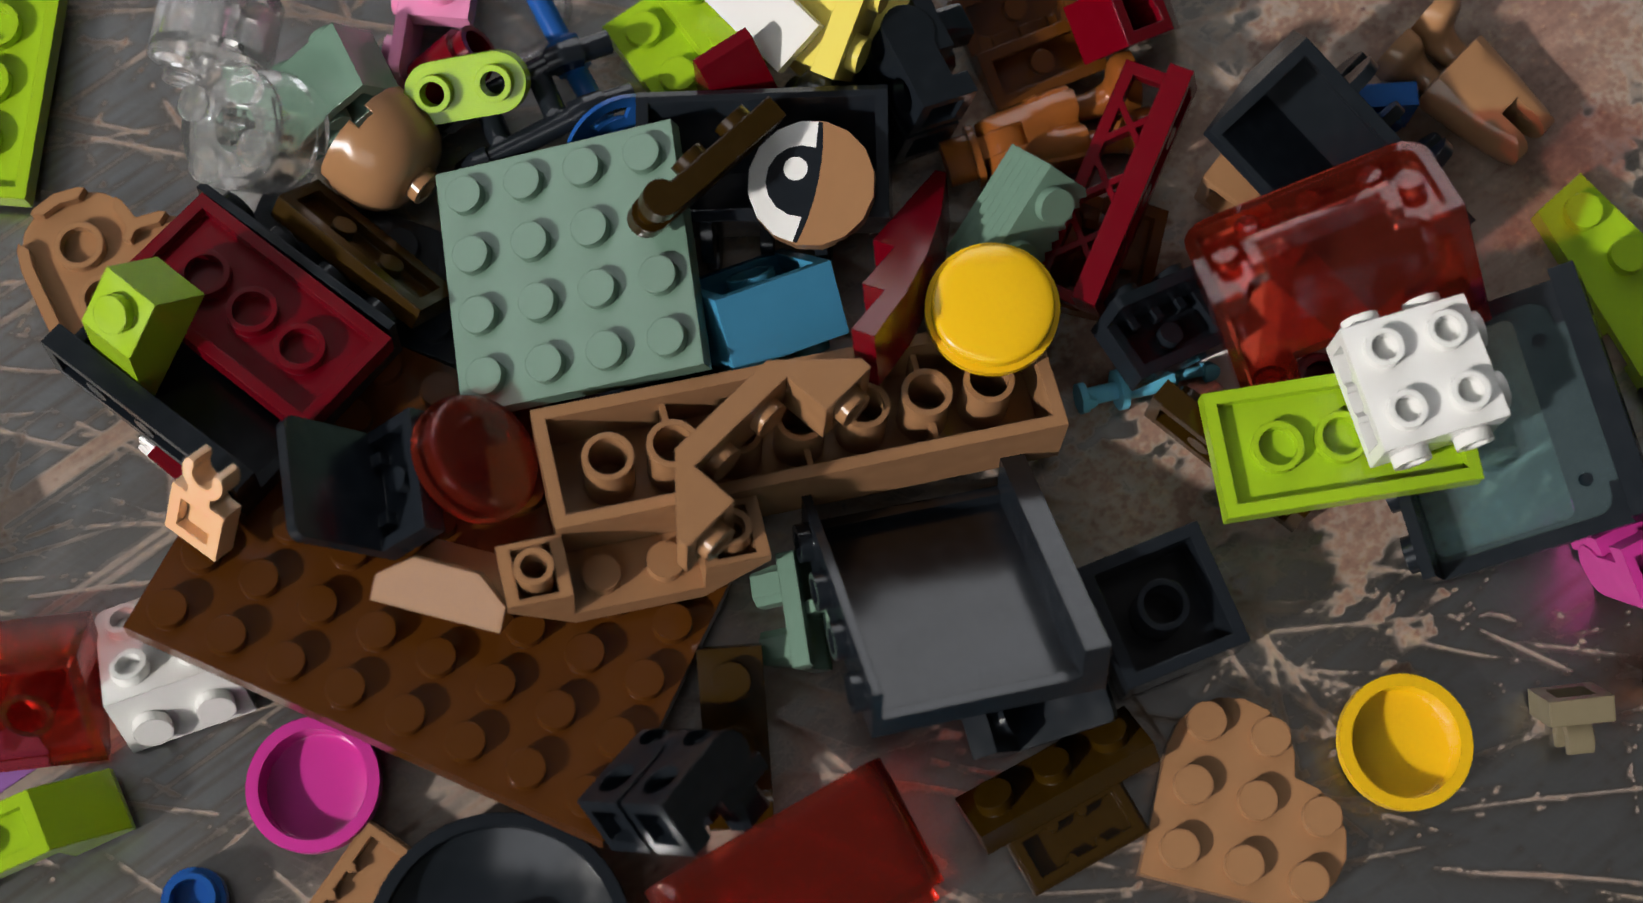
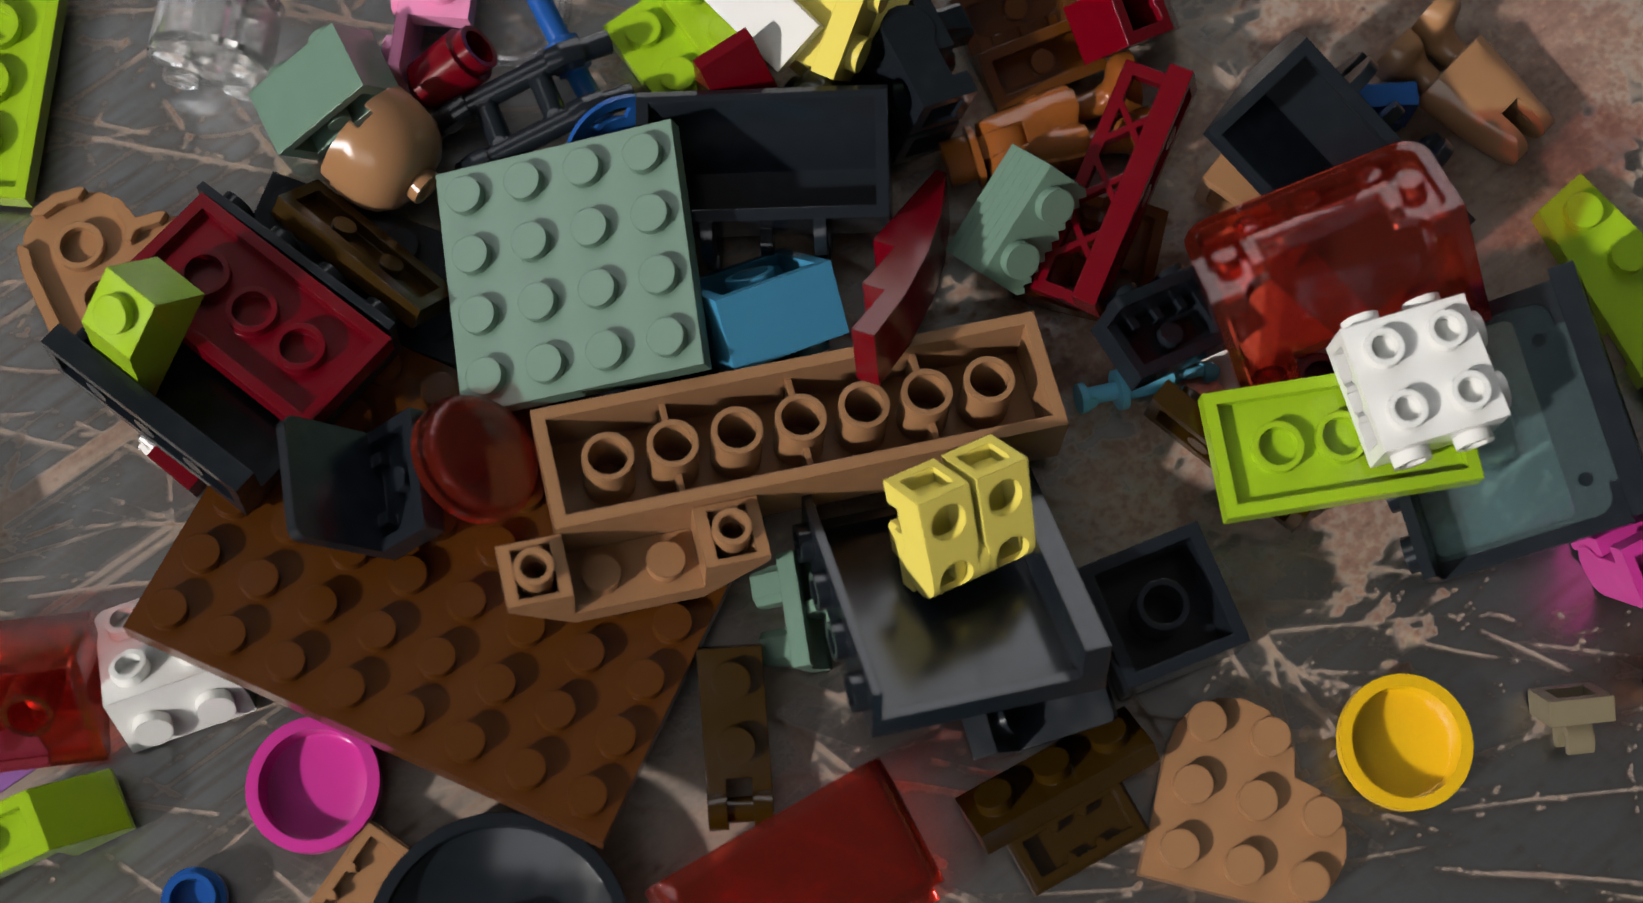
(201, 505): light nougat plate -> none
(252, 129): clear brick -> none
(448, 584): medium nougat slope -> none
(465, 85): lime plate -> none
(674, 786): black hips -> none
(701, 169): dark brown plate -> none
(811, 185): tile -> none
(813, 389): medium nougat slope -> none
(961, 515): none -> light yellow hips
(992, 309): yellow piece -> none

